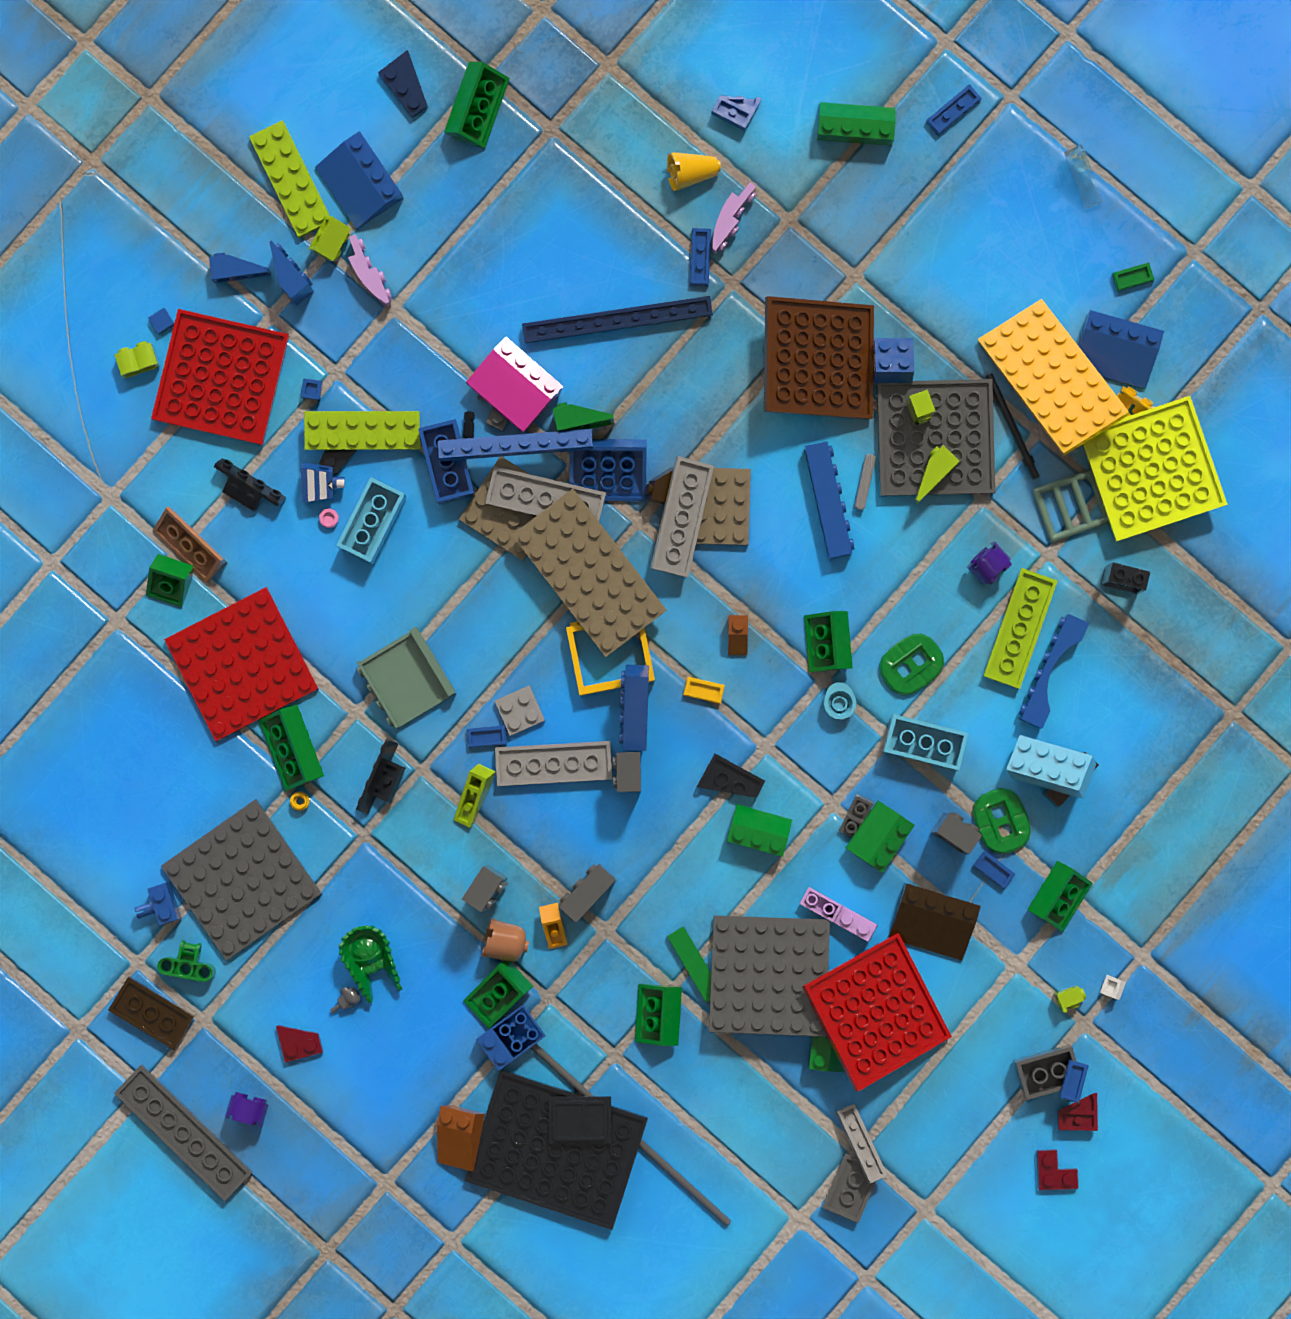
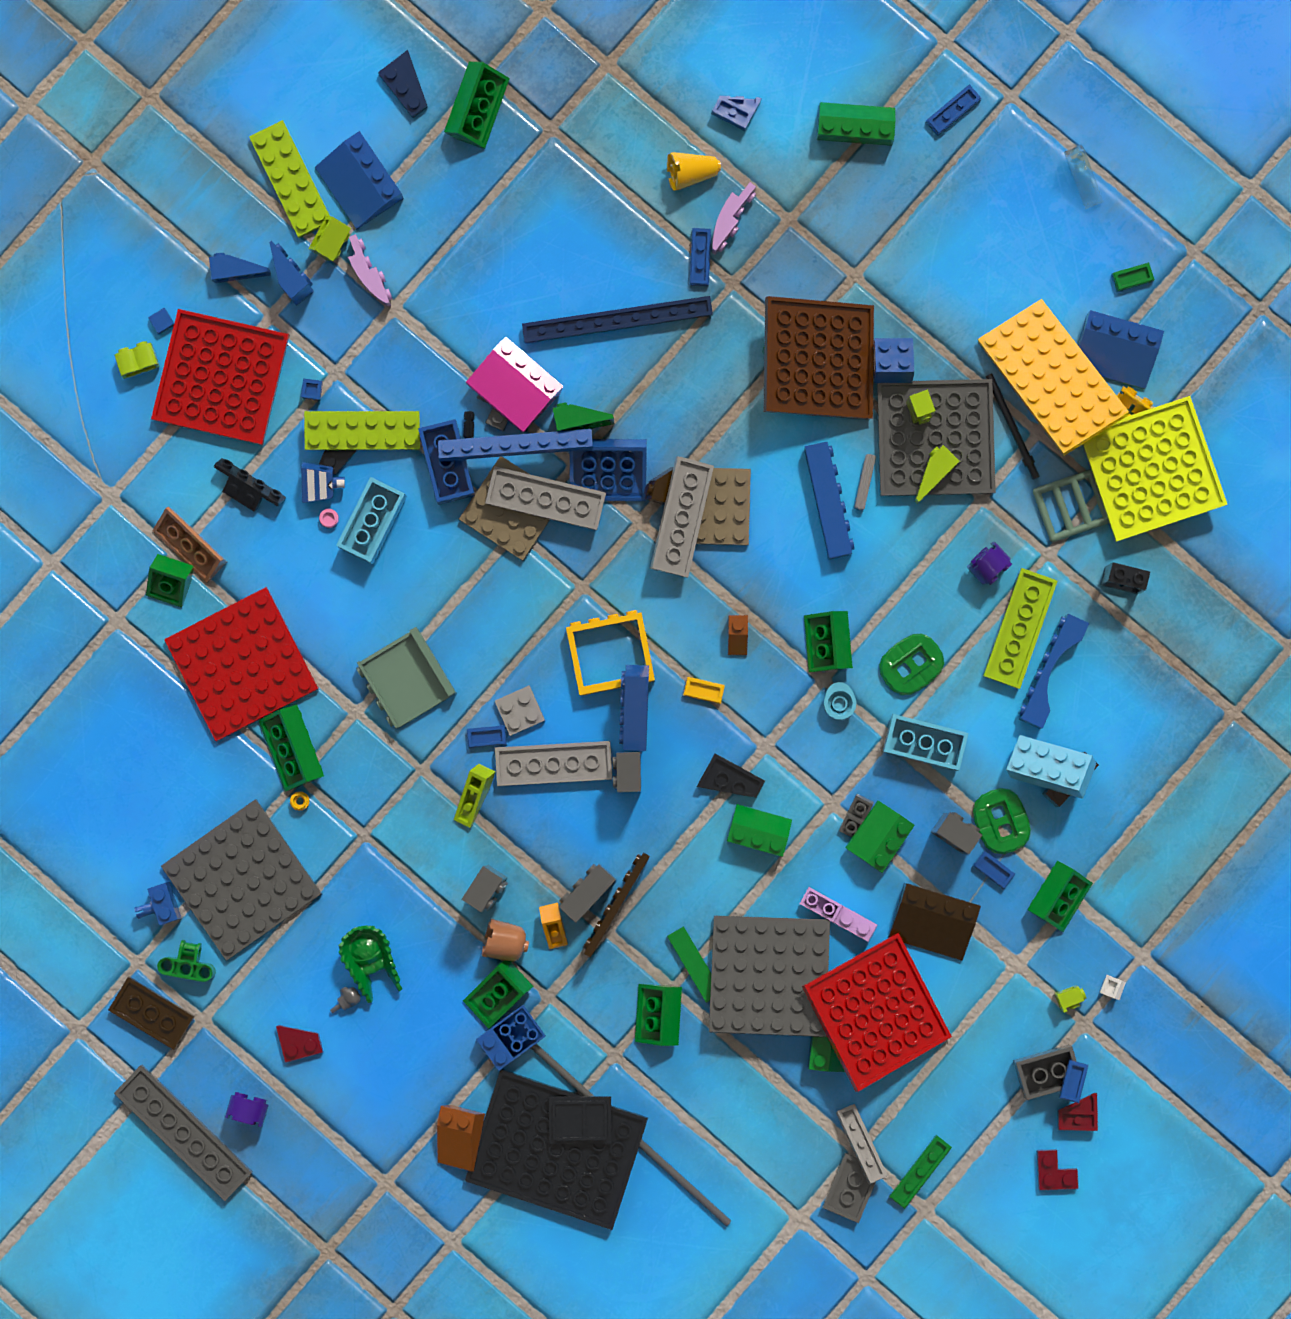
(383, 778): black bracket -> none
(589, 572): dark tan plate -> none
(611, 910): none -> dark brown plate
(920, 1171): none -> green tile

